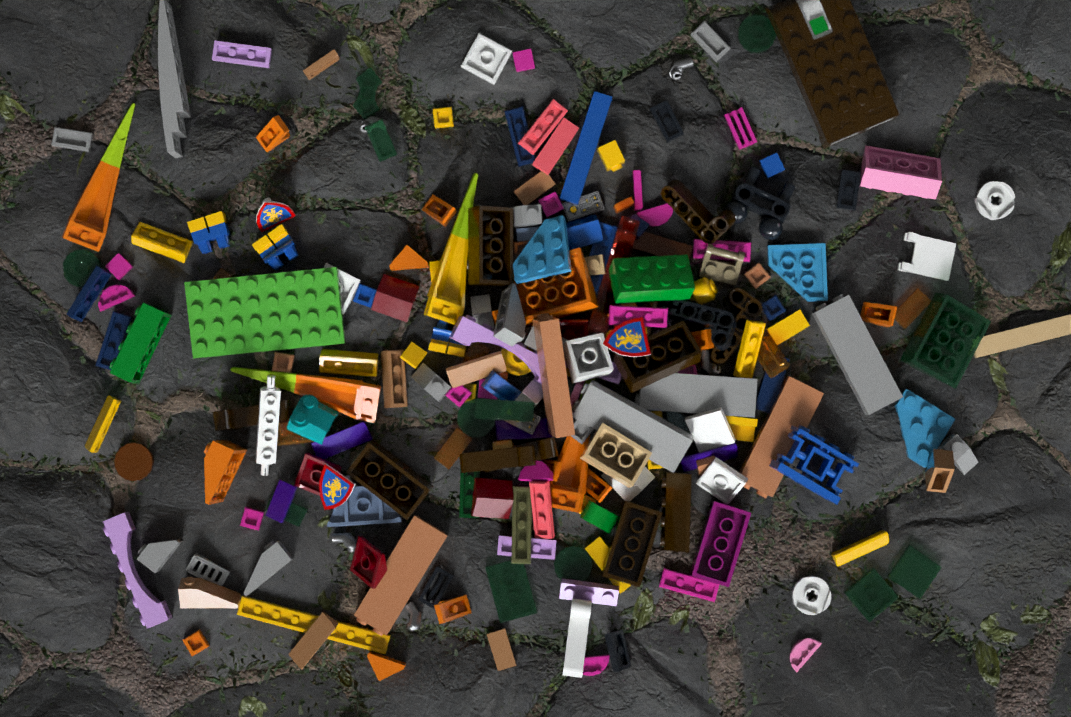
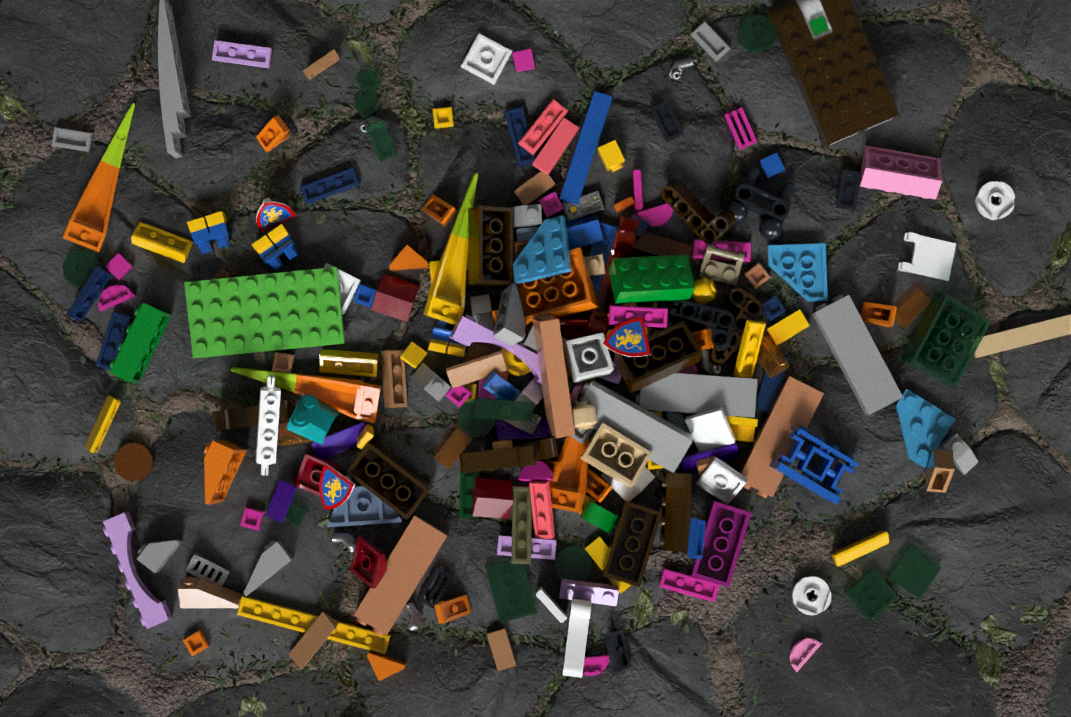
(329, 186): none -> dark blue tile
(365, 436): none -> yellow tile
(551, 604): none -> white tile
(584, 416): none -> tan head
(696, 538): none -> blue tile

